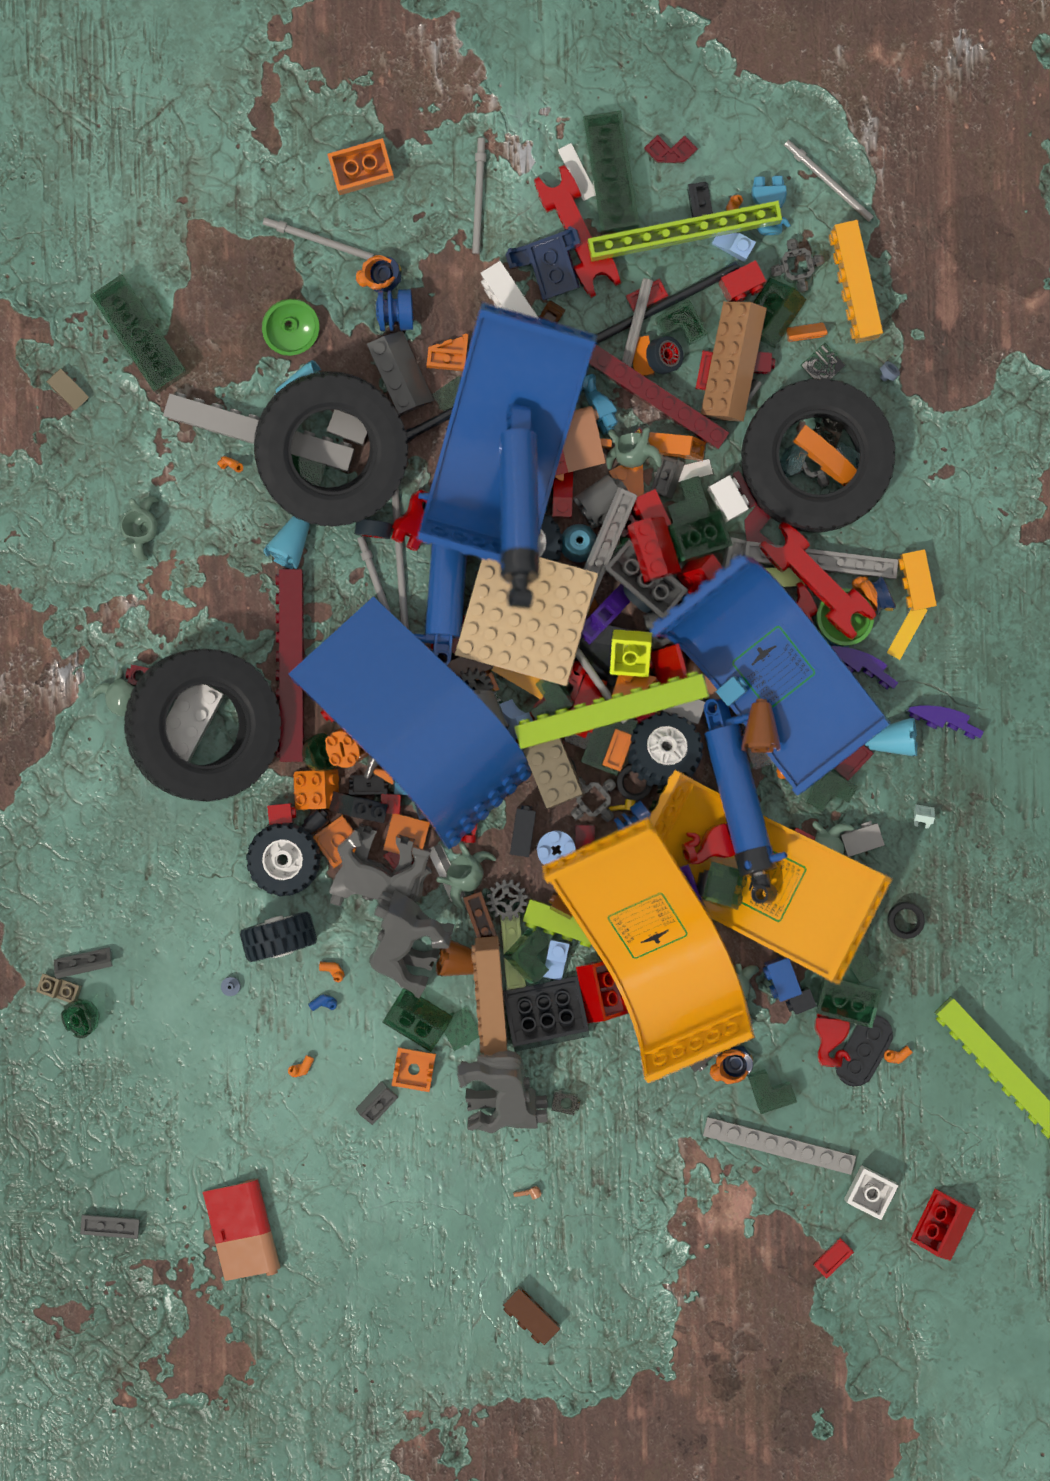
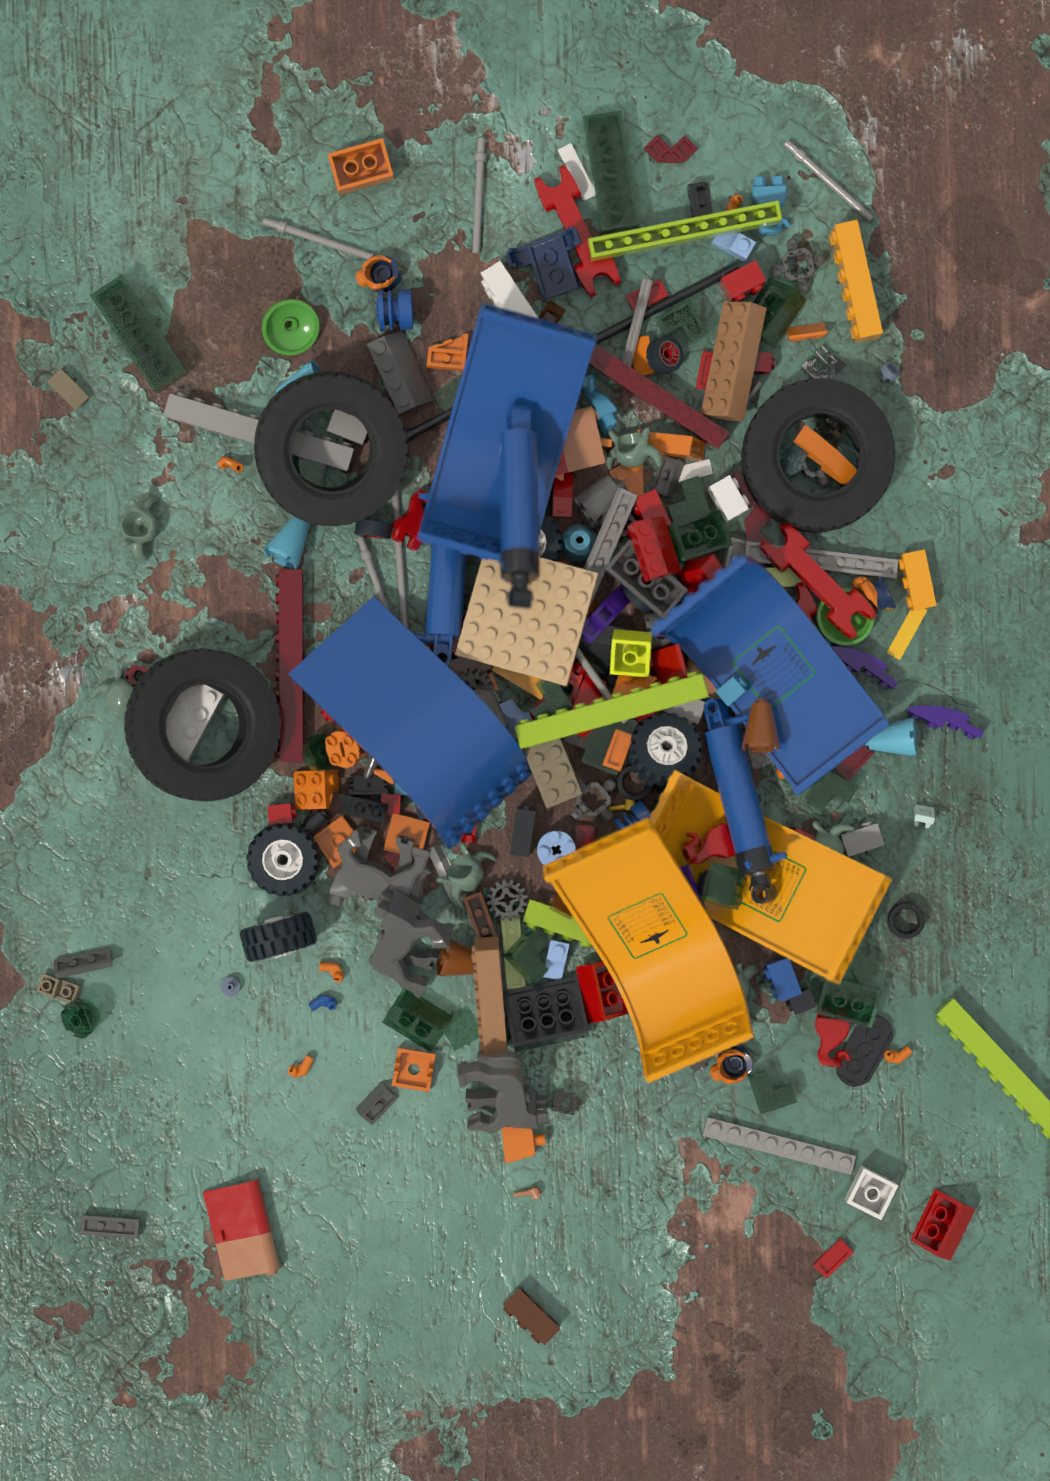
(520, 1143): none -> orange torso

